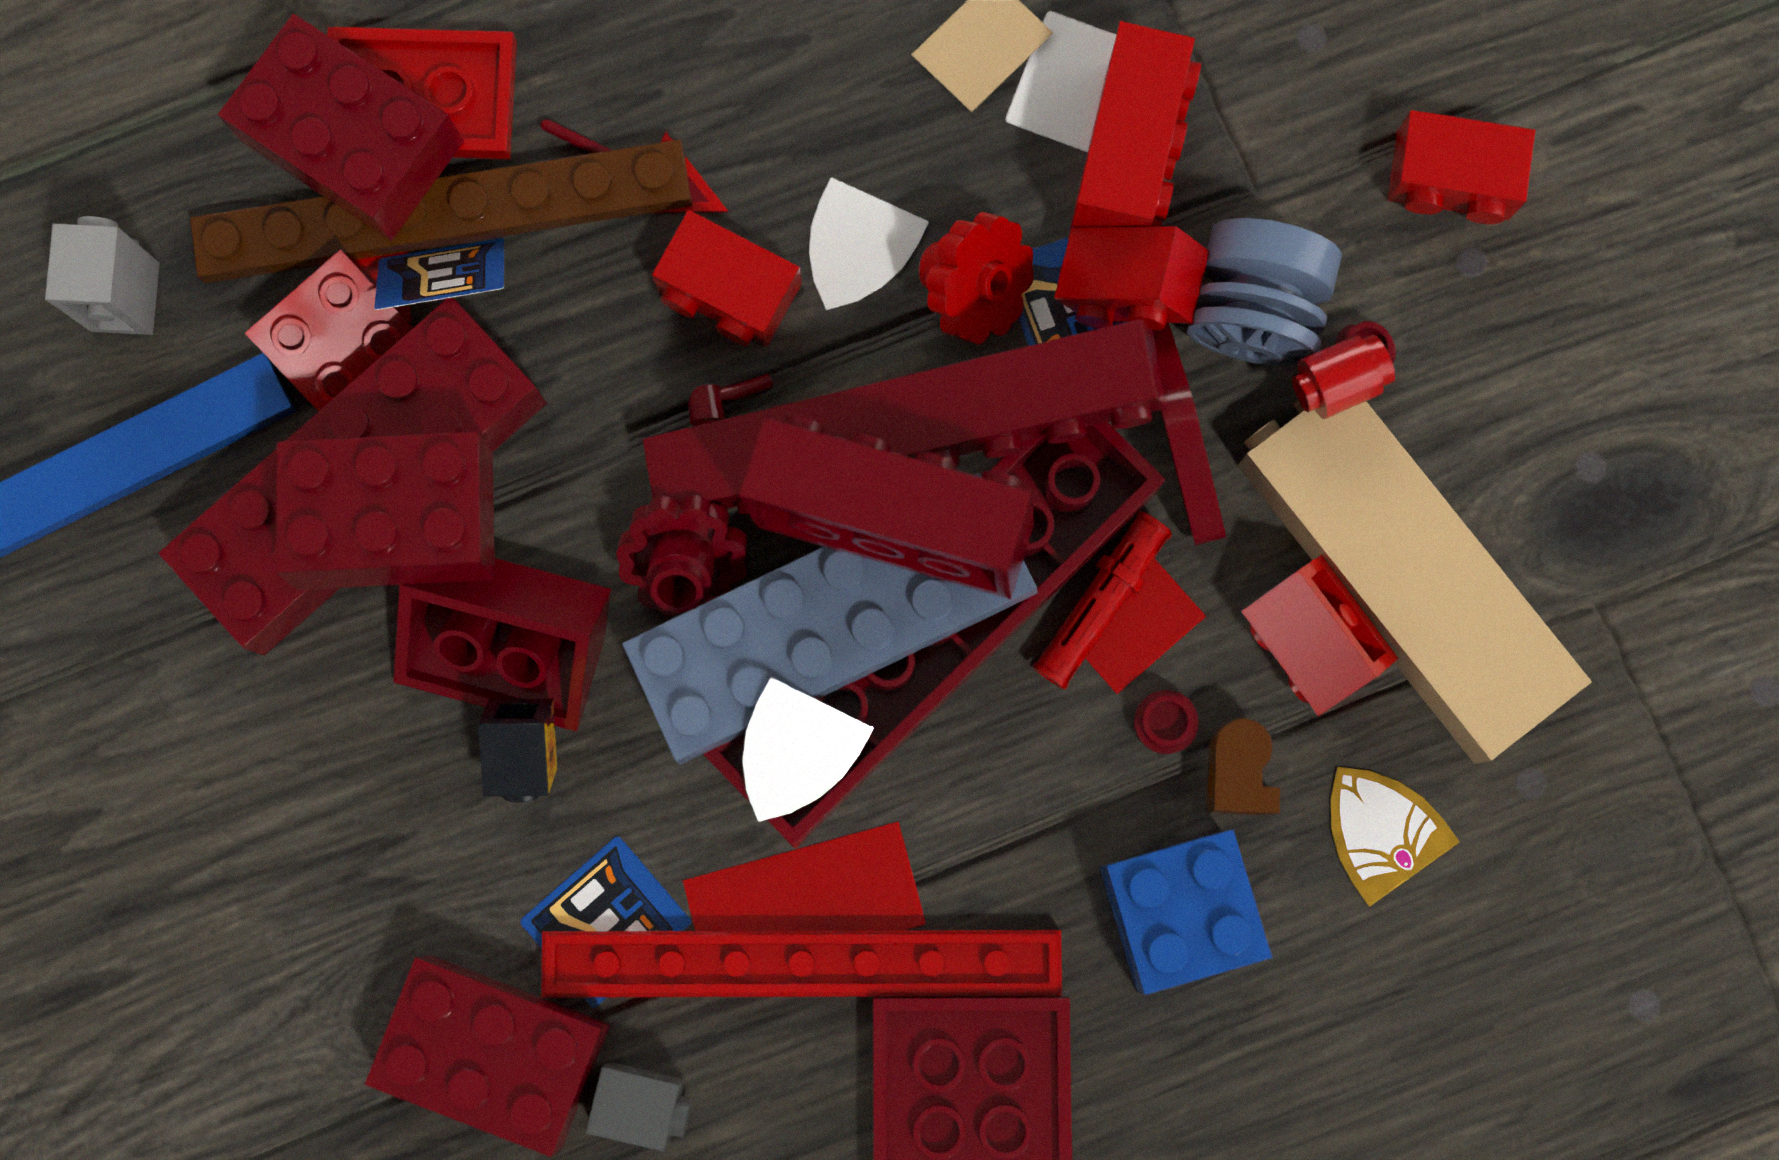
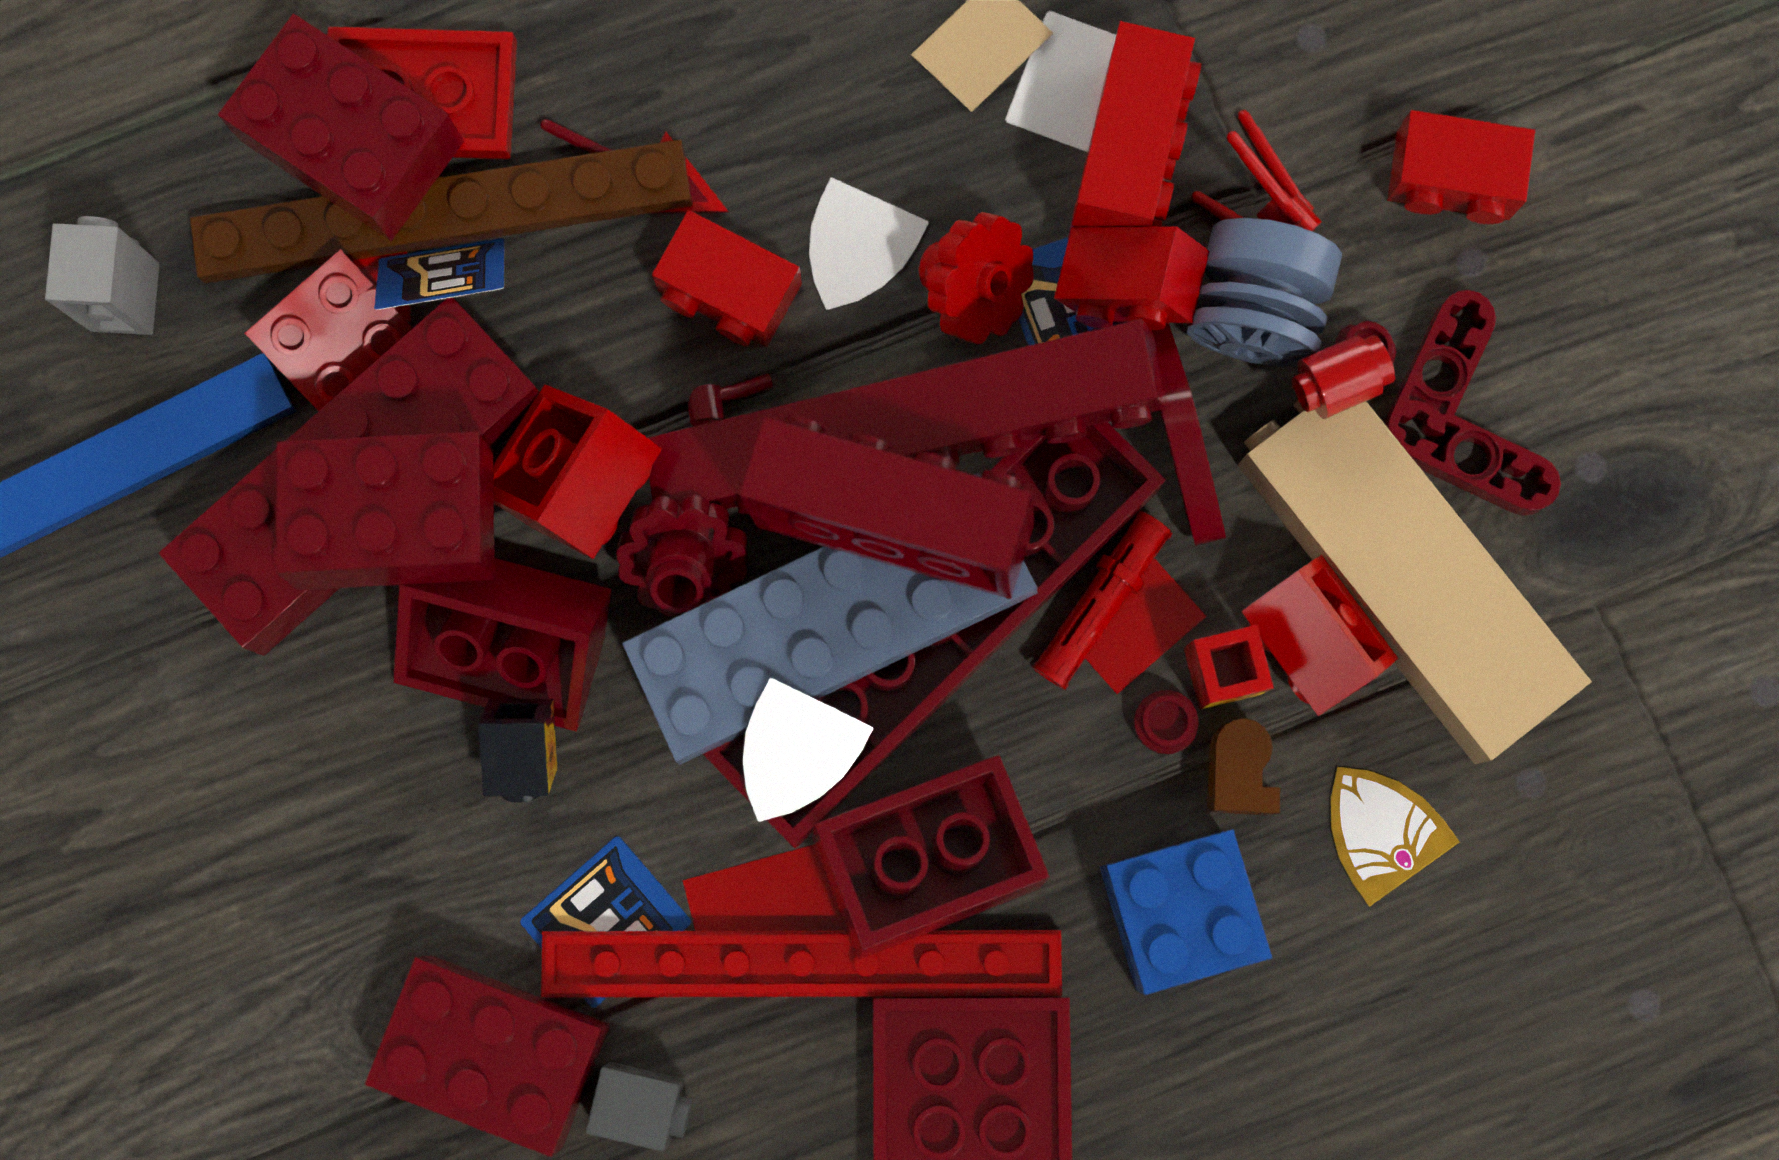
(571, 470): none -> red brick
(929, 856): none -> dark red brick
(1228, 667): none -> red brick
(1287, 202): none -> red plant
(1439, 409): none -> dark red beam

